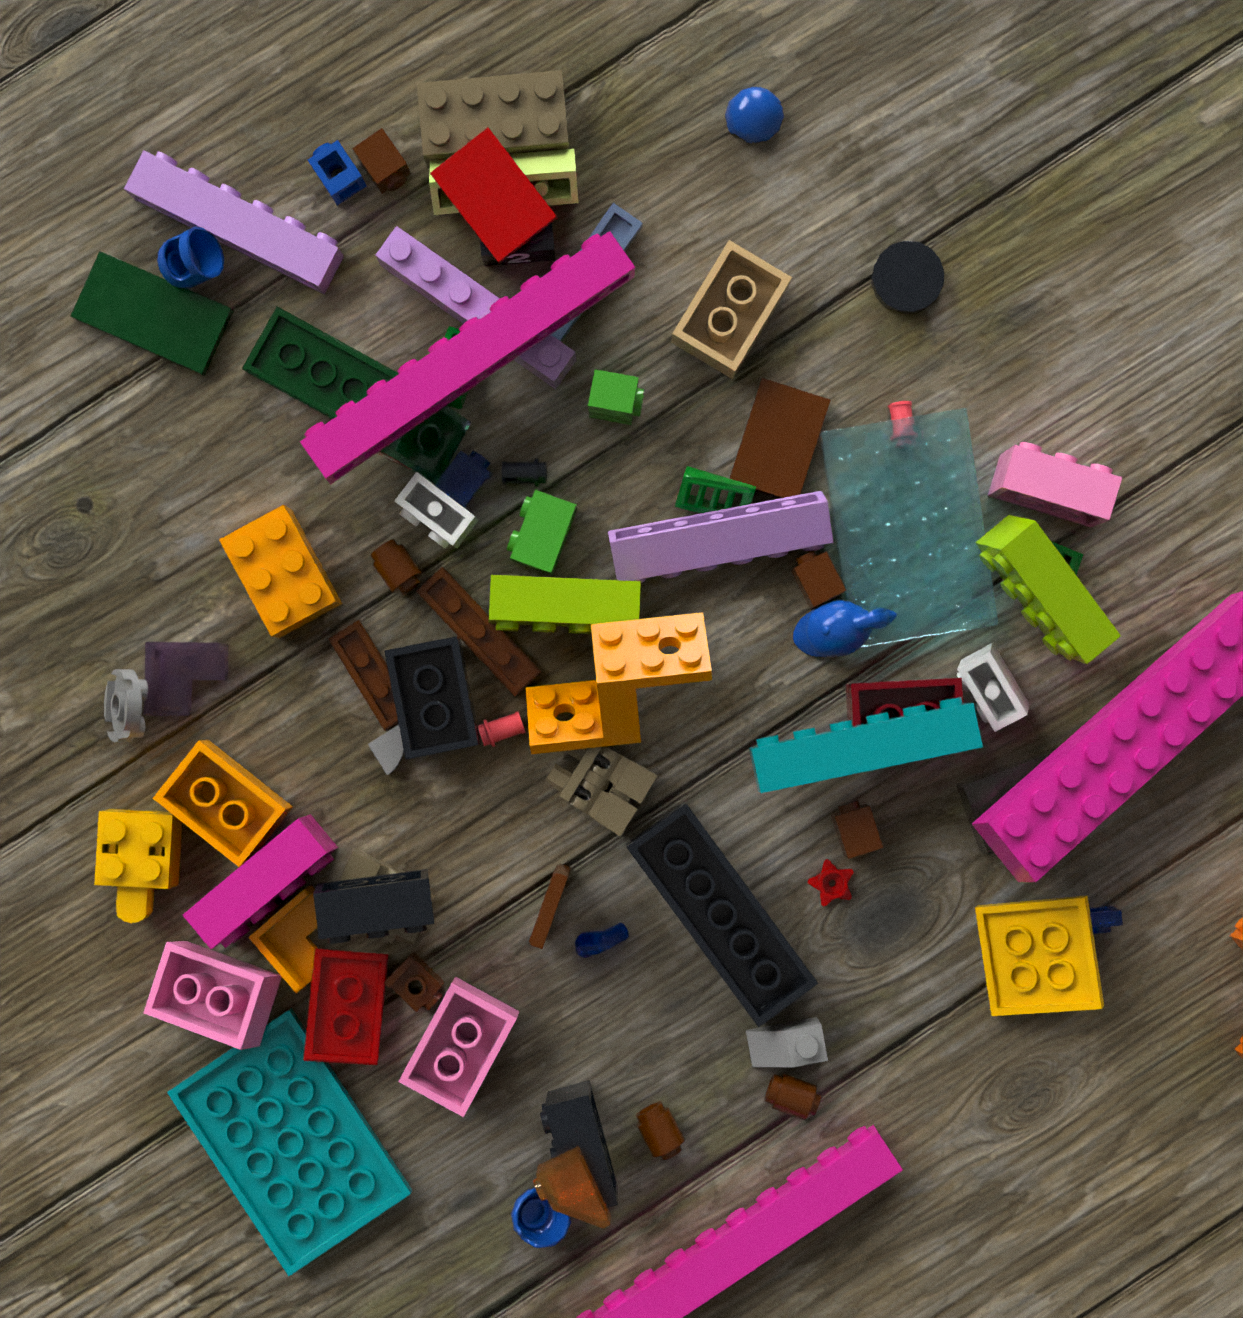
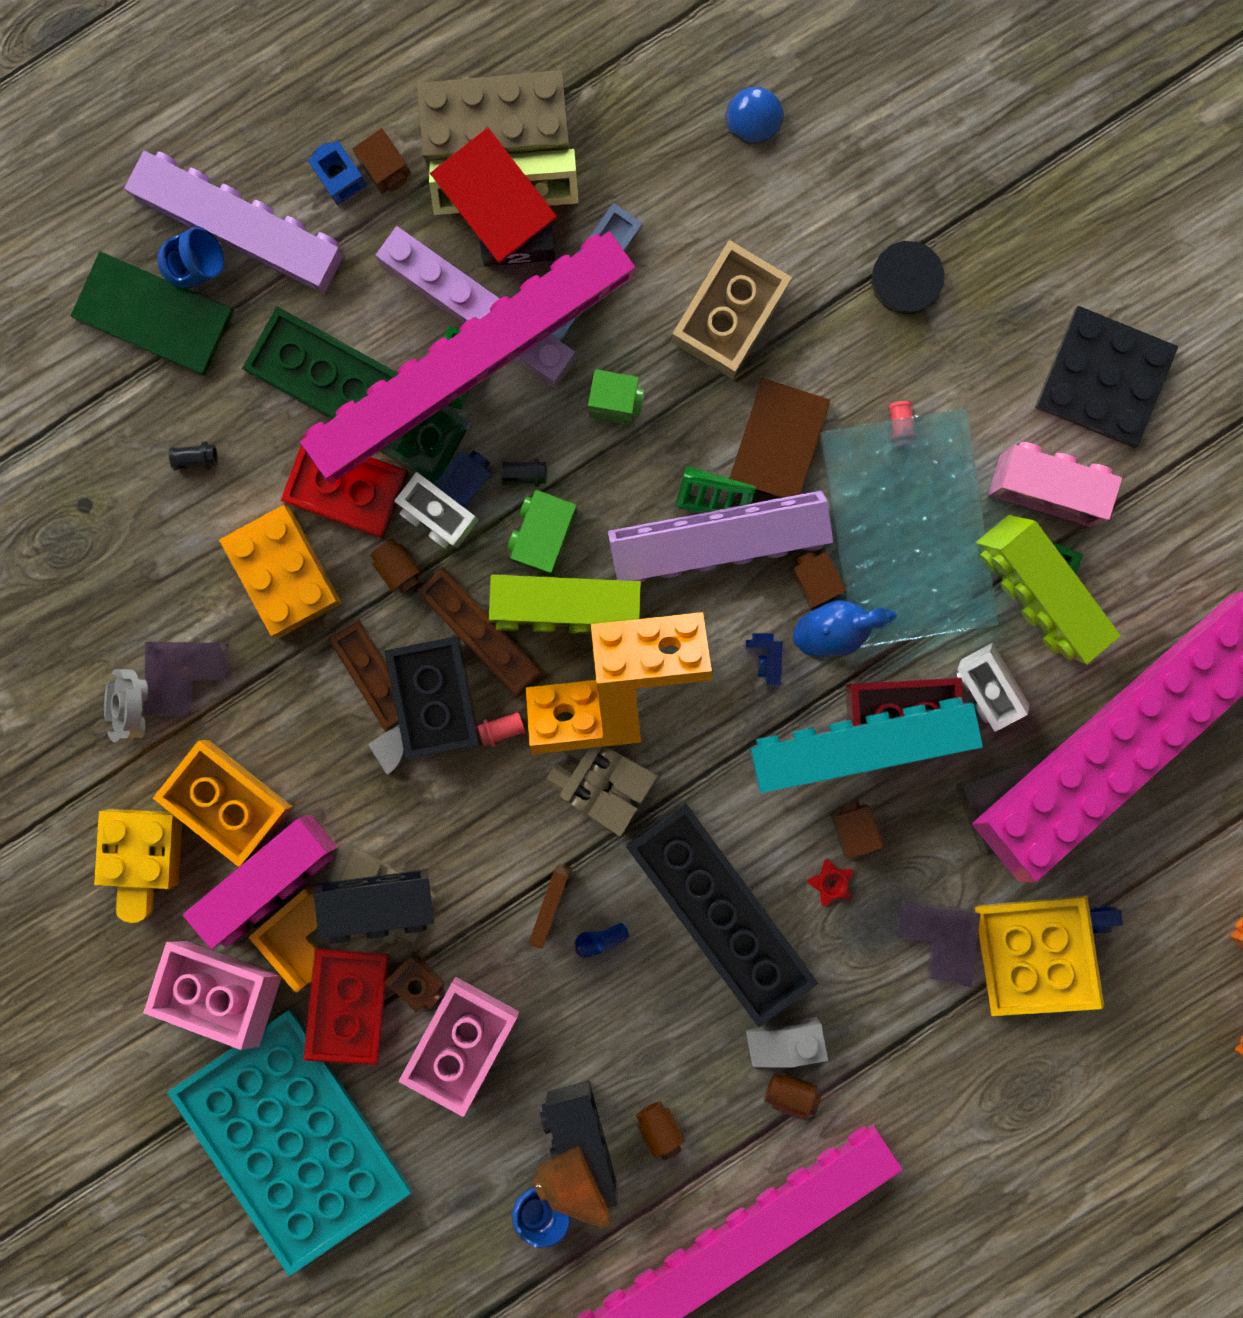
(193, 456): none -> black pin
(358, 499): none -> red tile
(770, 664): none -> clear blue bracket
(952, 937): none -> clear purple panel
(1106, 376): none -> black plate

